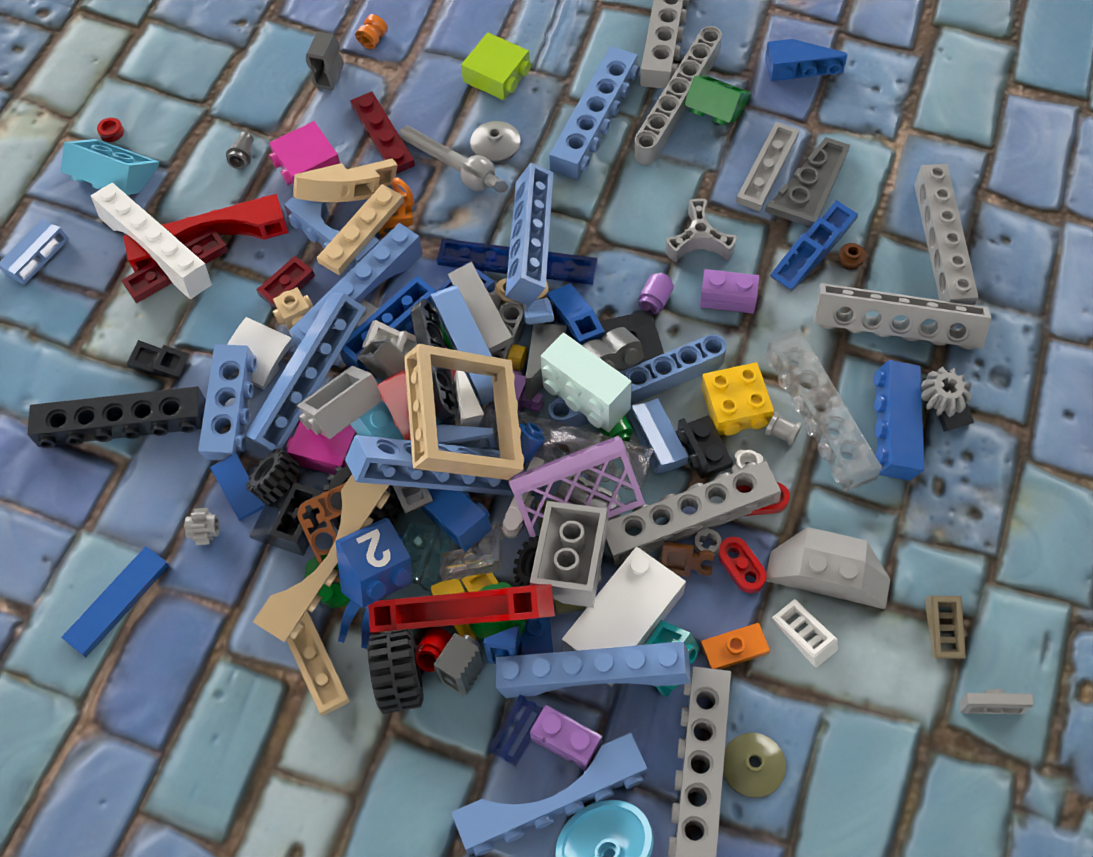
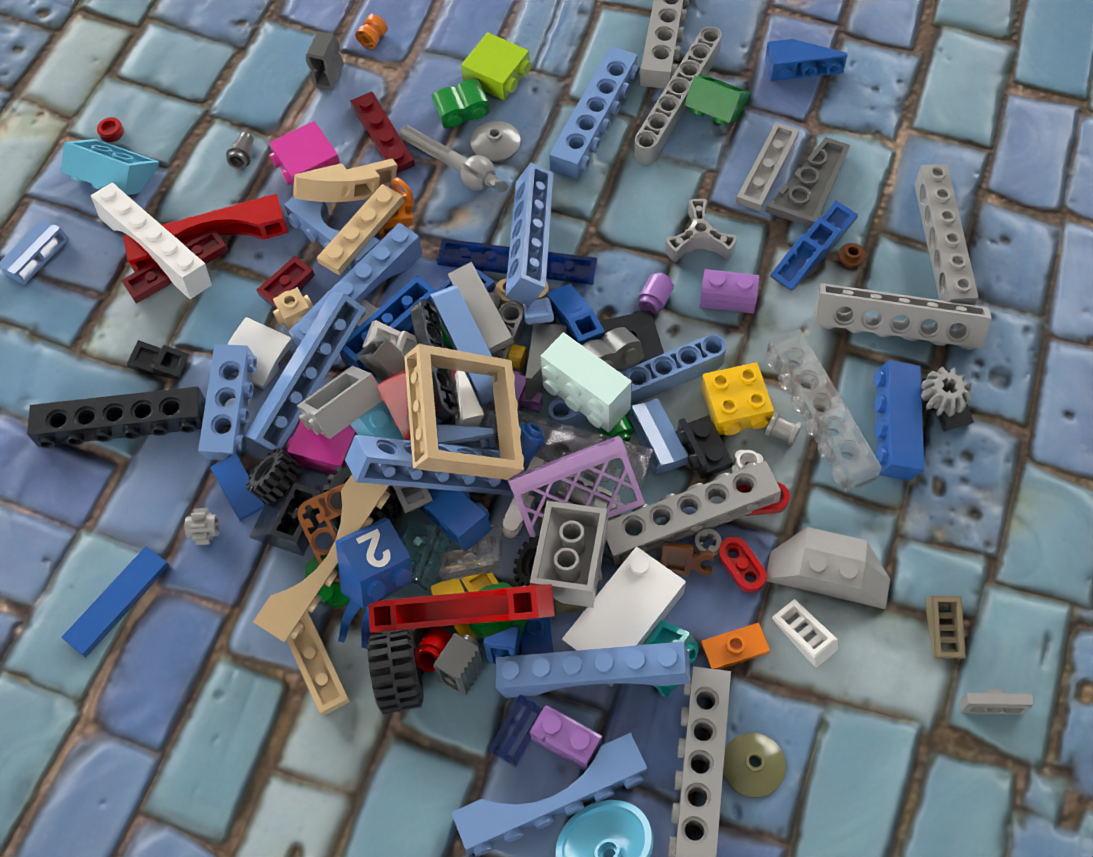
(460, 103): none -> green brick

